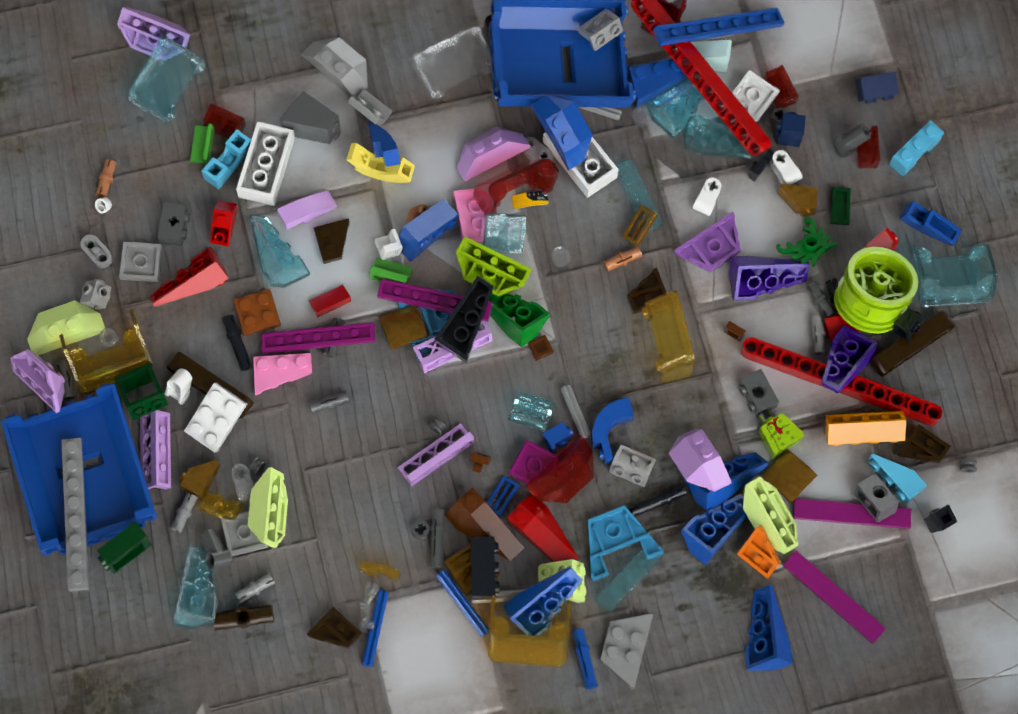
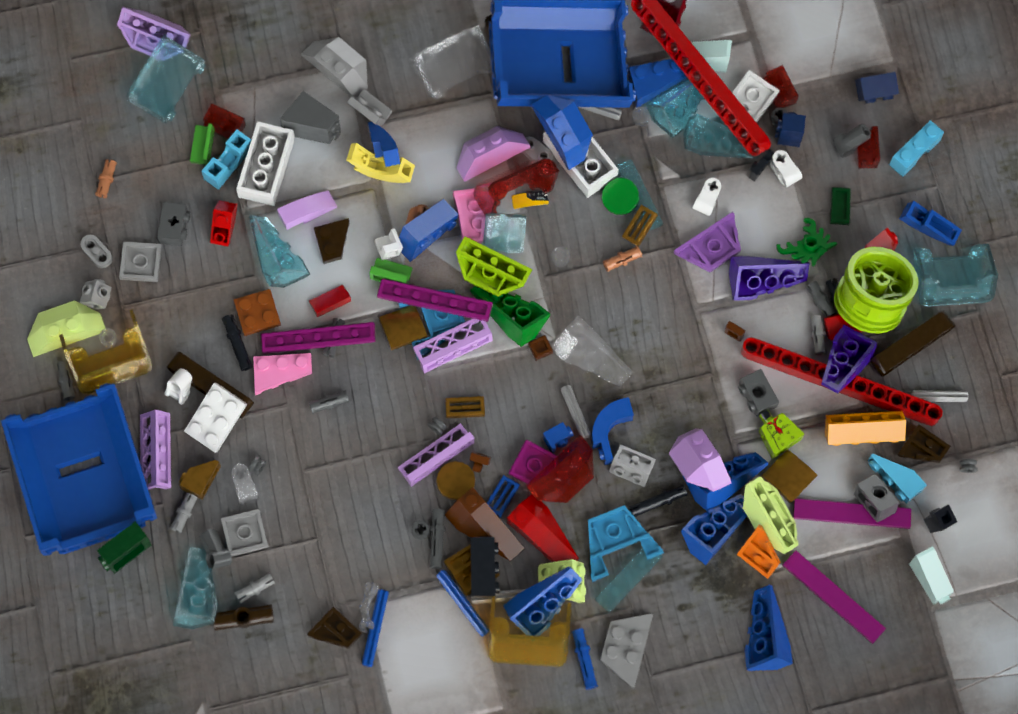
(40, 378): lavender wedge -> none
(75, 515): light grey plate -> none
(104, 206): white hinge -> none
(137, 378): dark green window -> none
(202, 275): wedge -> none
(216, 506): clear yellow slope -> none
(269, 508): yellowish green wedge -> none
(374, 569): clear yellow slope -> none
(455, 480): none -> pearl gold tile
(464, 323): black wedge -> none
(465, 407): none -> pearl gold tile
(531, 411): clear light blue slope -> none
(586, 349): none -> clear wedge
(601, 29): light grey bracket -> none
(620, 196): none -> green tile
(646, 290): dark brown wing -> none
(671, 336): clear yellow windscreen -> none
(718, 26): blue plate -> none
(799, 198): pearl gold slope -> none
(908, 324): black brick -> none
(932, 576): none -> light aqua slope
(941, 396): none -> light grey axle

